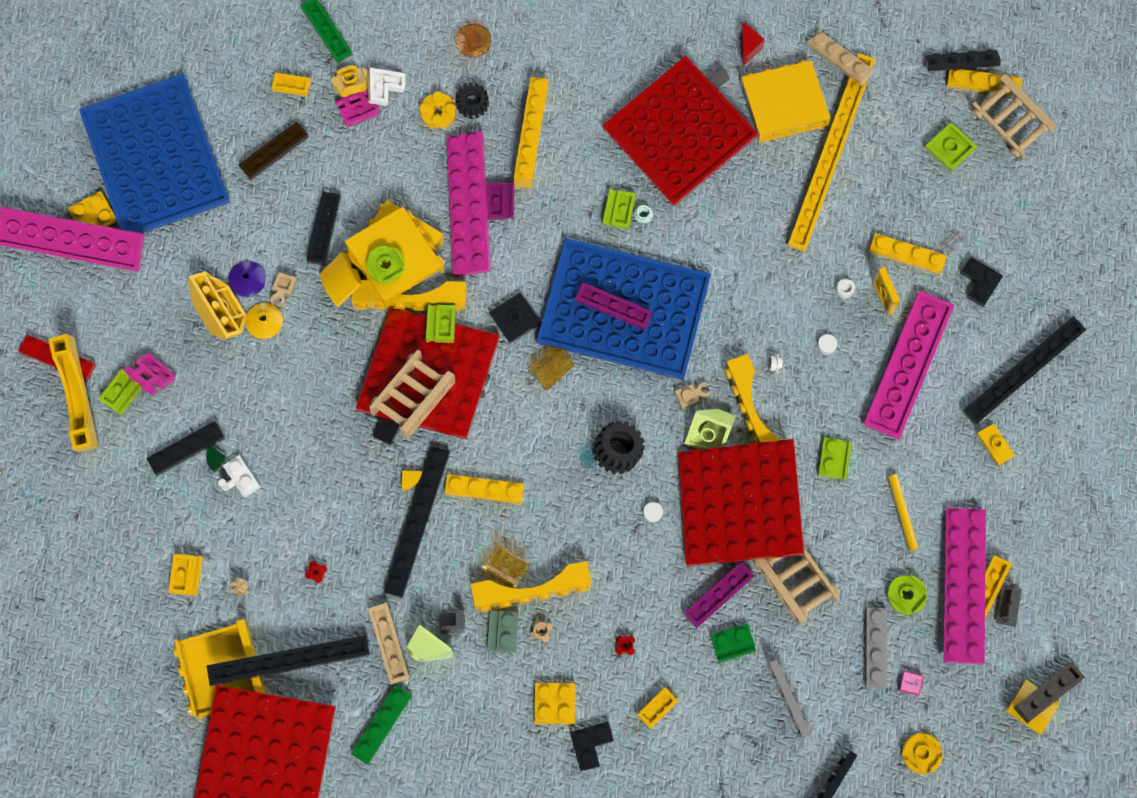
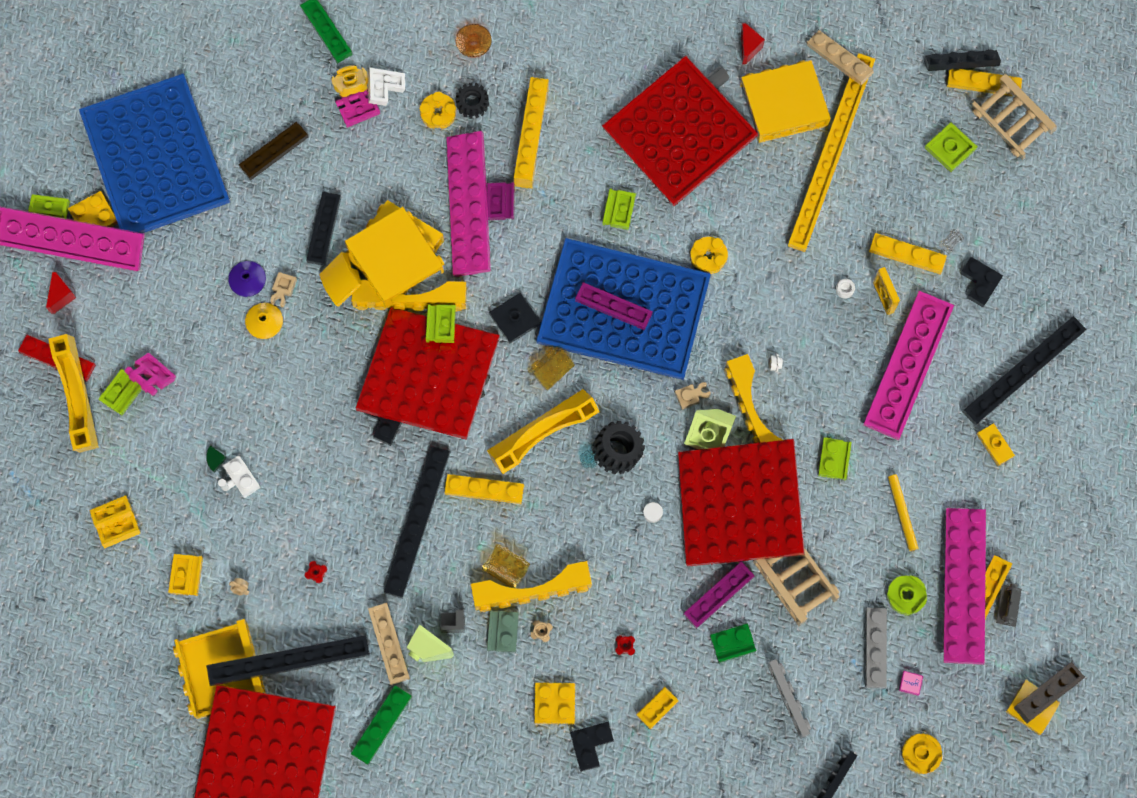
(49, 206): none -> lime plate
(58, 295): none -> red slope
(115, 521): none -> yellow slope
(185, 448): black plate -> none
(216, 305): yellow wedge -> none
(291, 84): yellow plate -> none
(383, 275): lime plate -> none
(410, 479): yellow tile -> none
(419, 411): tan fence -> none
(571, 411): none -> yellow arch
(643, 209): light aqua plate -> none
(712, 245): none -> yellow plate
(827, 344): white tile -> none

